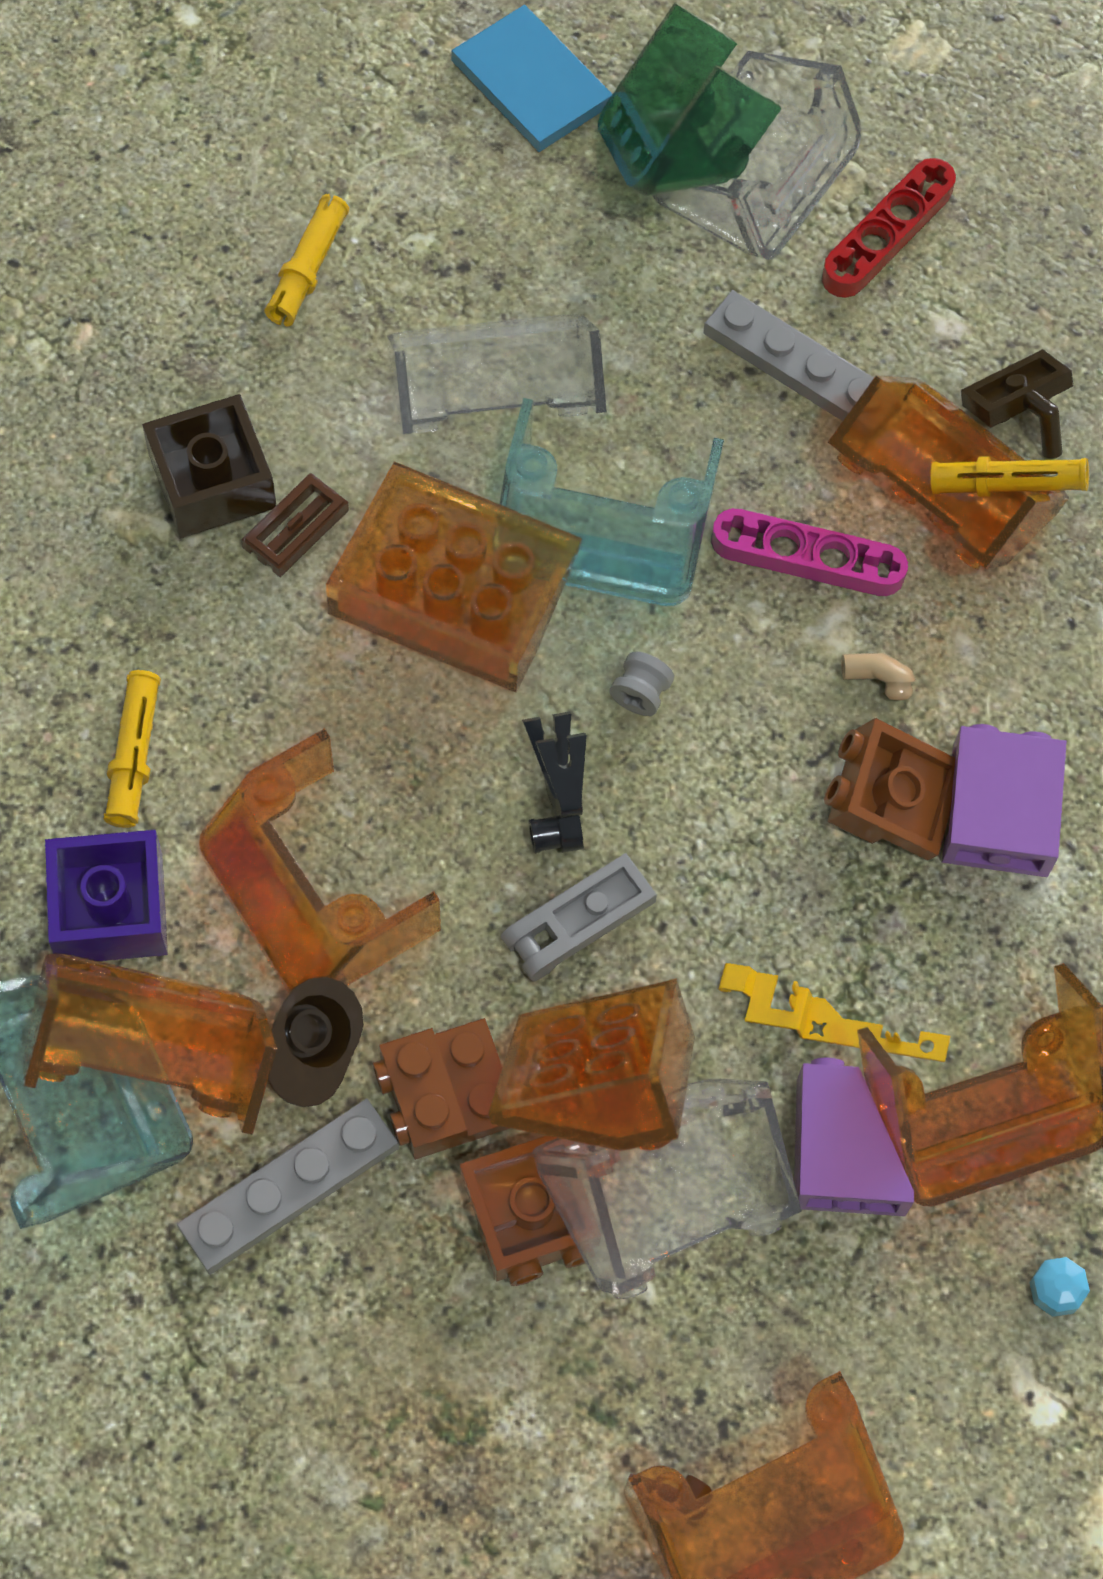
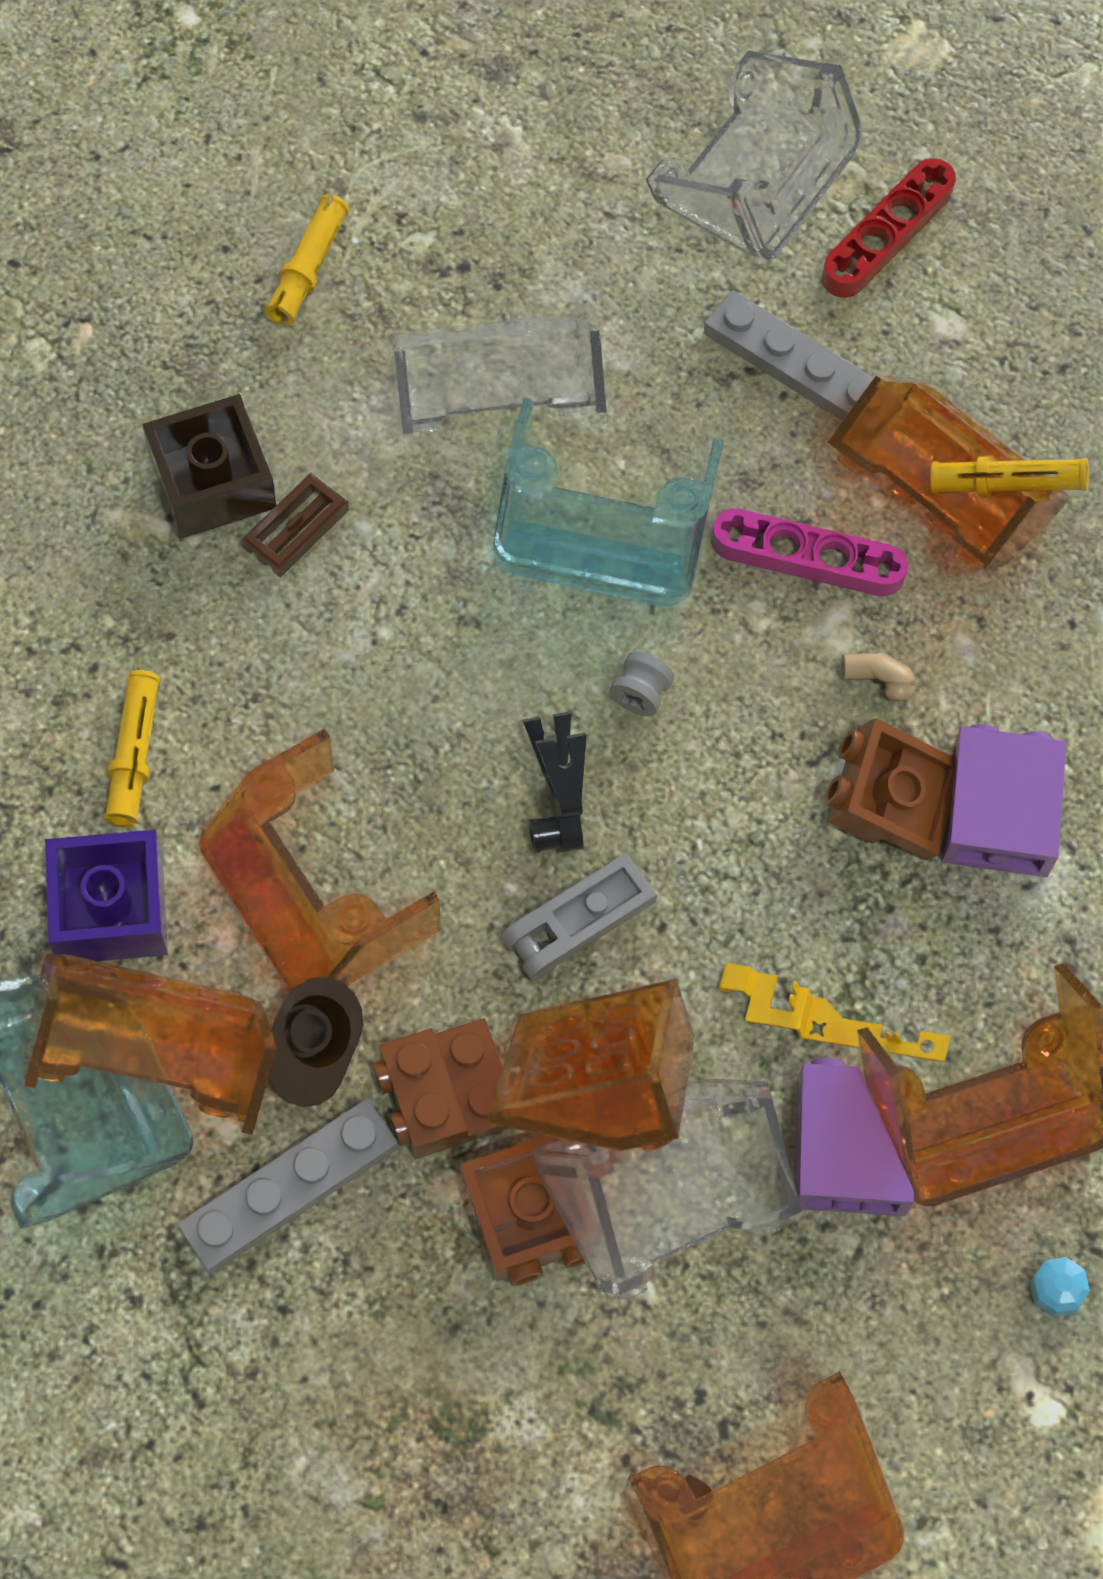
(452, 576): clear orange slope -> none
(531, 77): dark azure tile -> none
(680, 114): clear green windscreen -> none
(1022, 388): dark brown plate -> none

